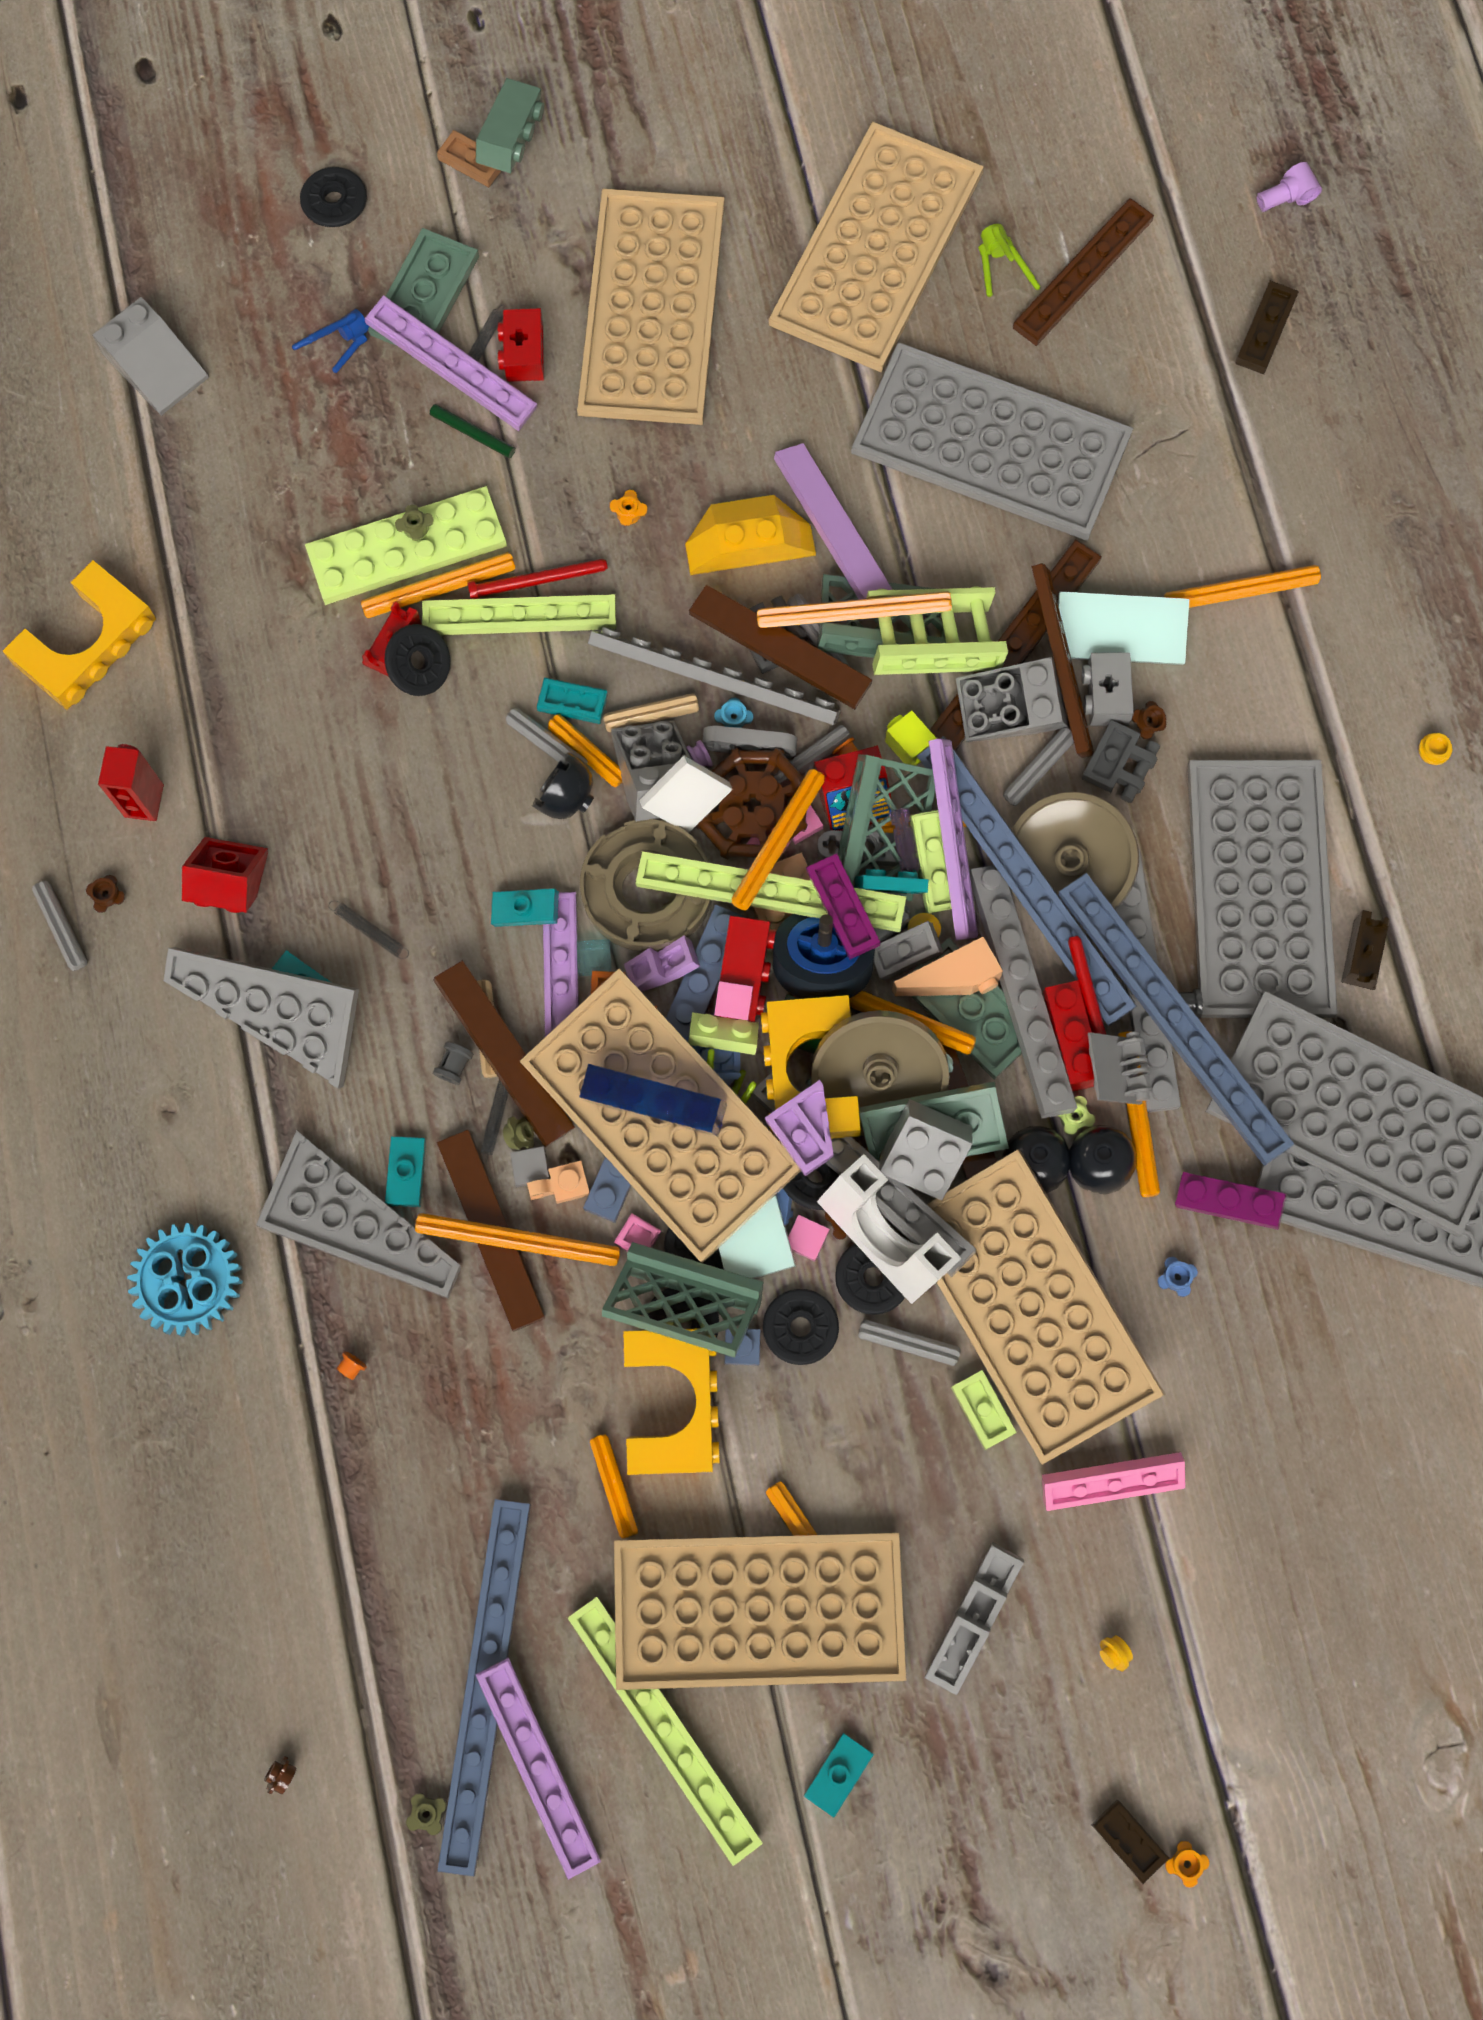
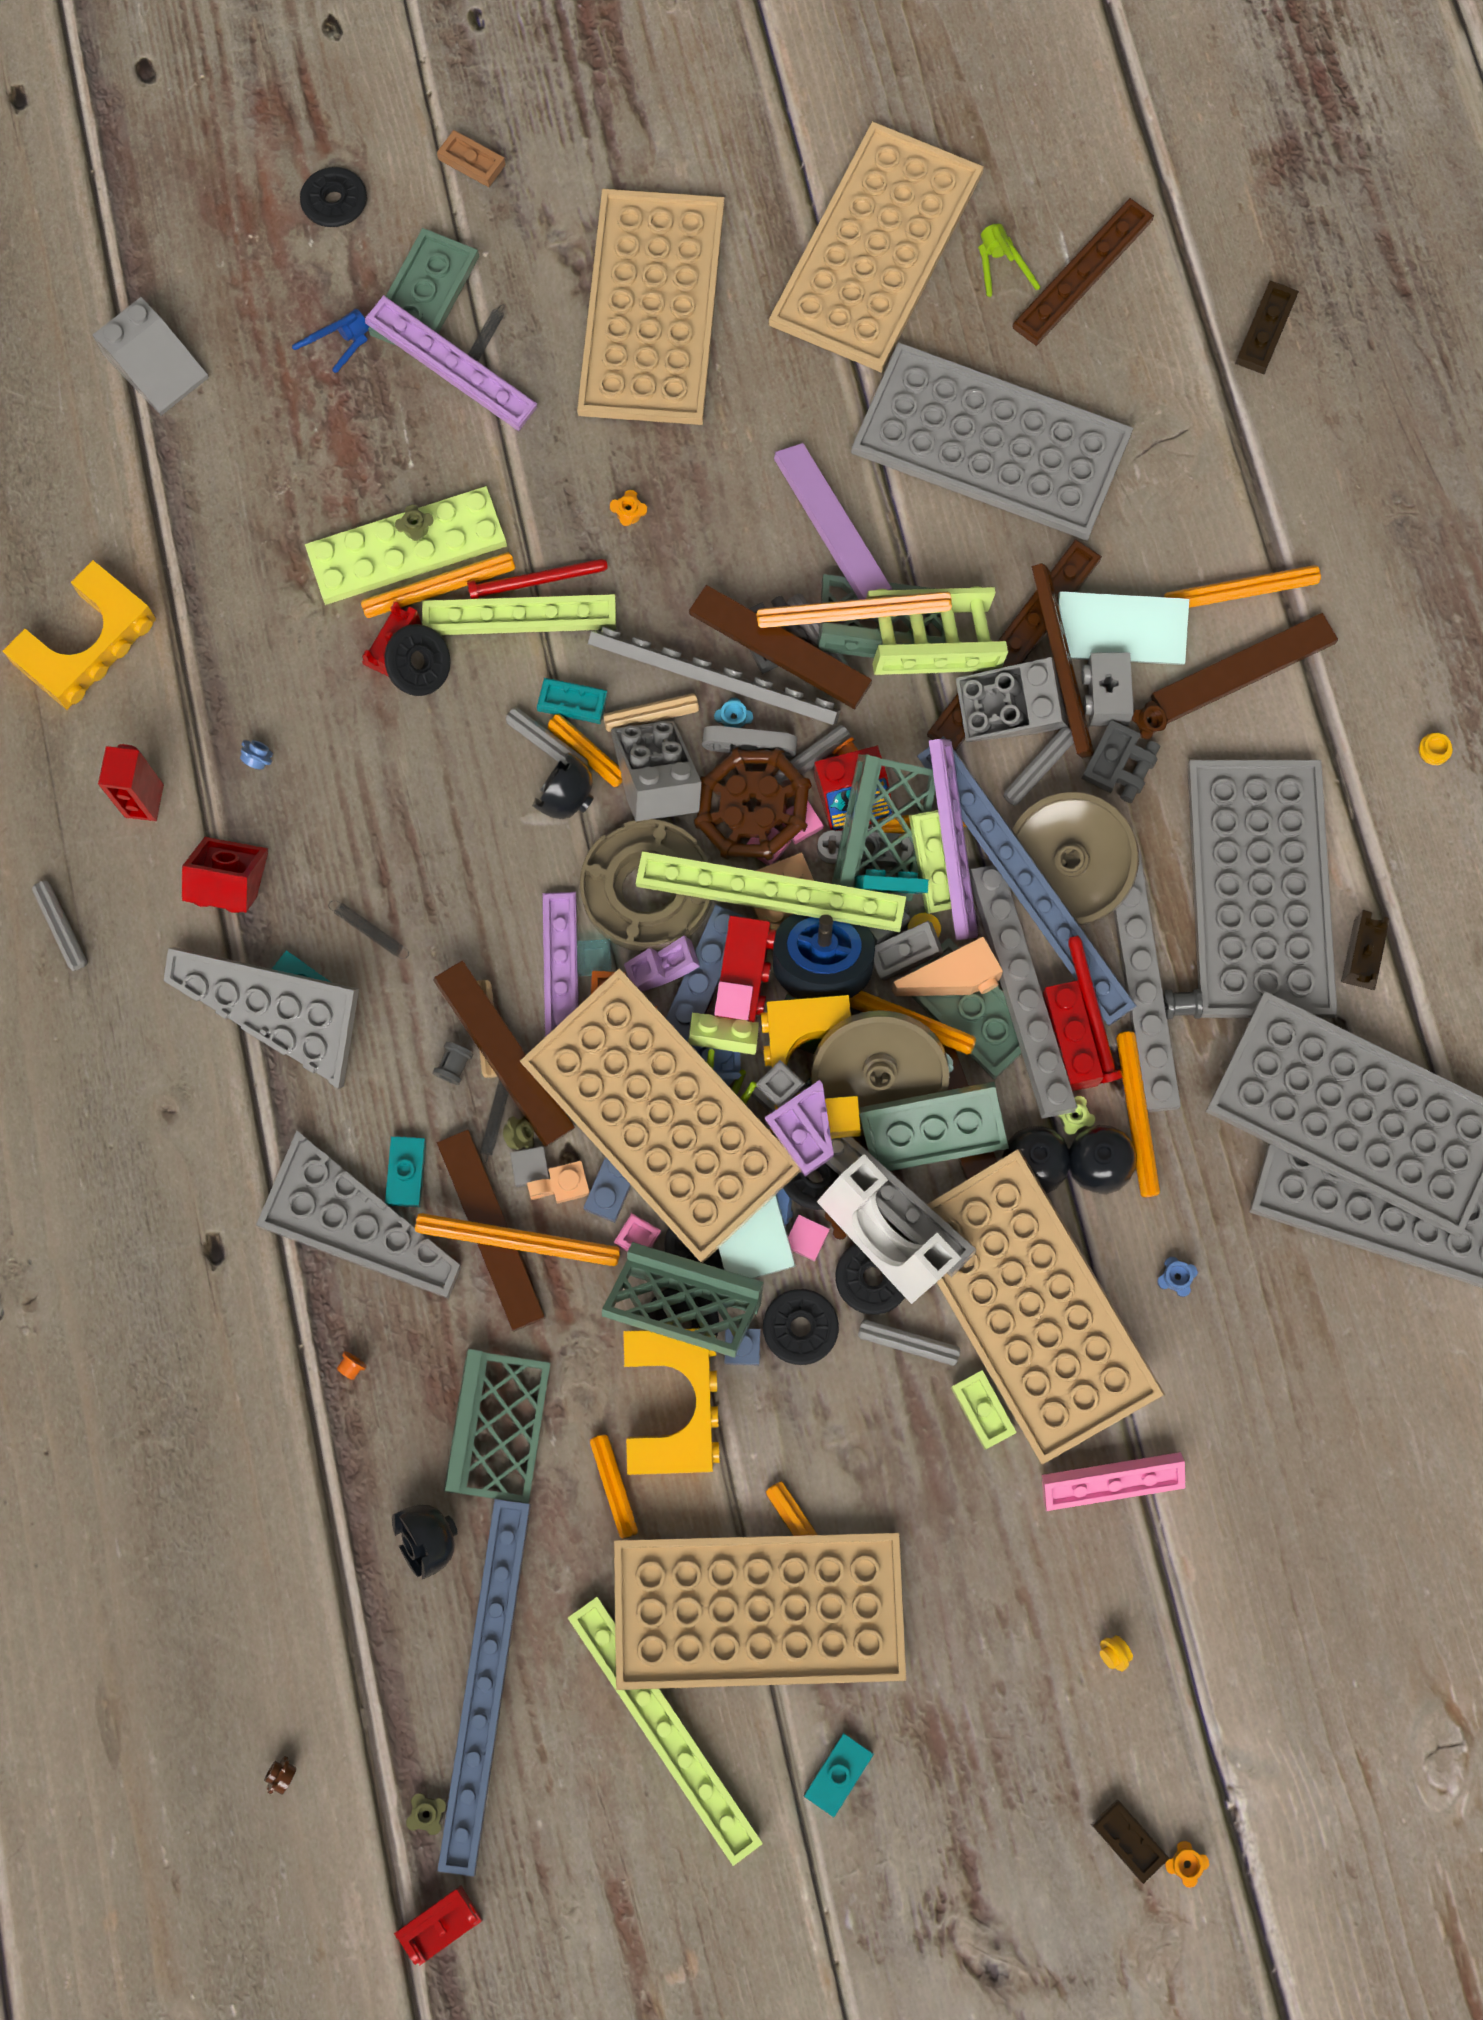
(96, 889): reddish brown plate -> none
(154, 1288): medium azure gear -> none
(255, 754): none -> medium blue plate
(425, 1538): none -> black cylinder
(438, 1926): none -> red hinge
(466, 1424): none -> sand green fence
(472, 431): dark green bar -> none
(509, 125): sand green brick -> none
(525, 329): red brick -> none
(525, 907): teal plate -> none
(538, 1768): lavender tile -> none
(653, 1100): clear blue arch -> none
(686, 794): white tile -> none
(700, 754): lavender bush -> none
(748, 535): yellow wedge -> none
(777, 840): light orange axle -> none
(780, 1084): none -> light grey tile
(843, 906): magenta plate -> none
(905, 840): axle -> none
(908, 737): neon yellow brick -> none
(925, 1149): light grey brick -> none
(974, 1618): light grey slope -> none
(1116, 1068): light grey hinge -> none
(1176, 1020): sand blue plate -> none
(1231, 1200): magenta plate -> none
(1245, 667): none -> reddish brown tile
(1297, 185): lavender pin -> none

